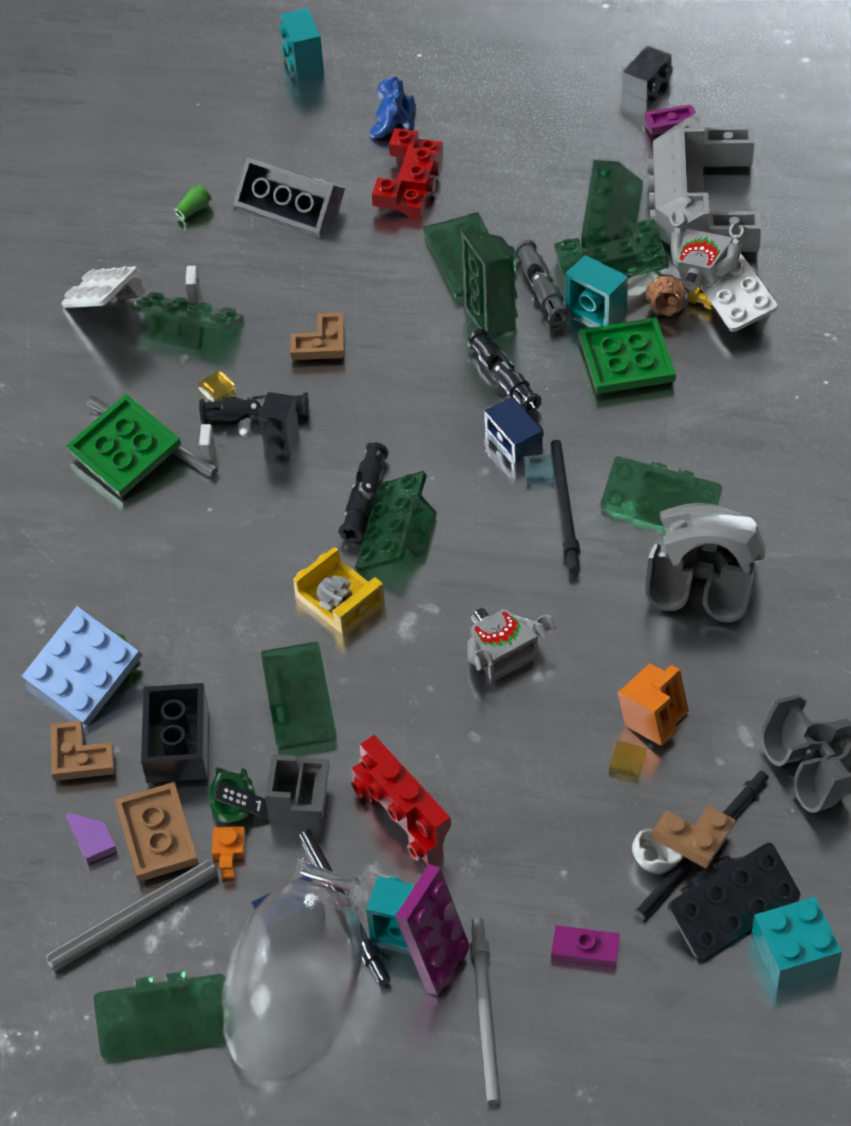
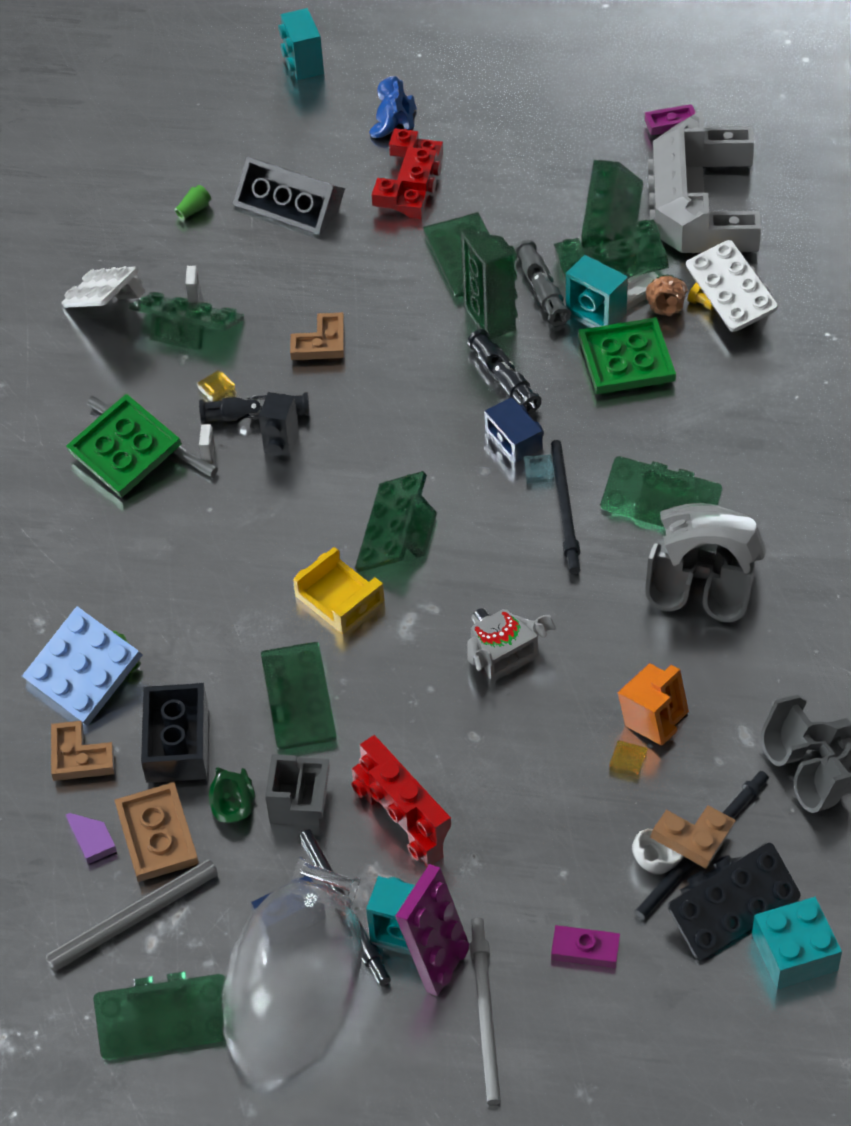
(228, 846): orange plate -> none
(241, 799): black sticker -> none
(333, 592): light grey gear -> none
(363, 492): black piece -> none
(647, 72): black brick -> none
(704, 255): light grey torso -> none

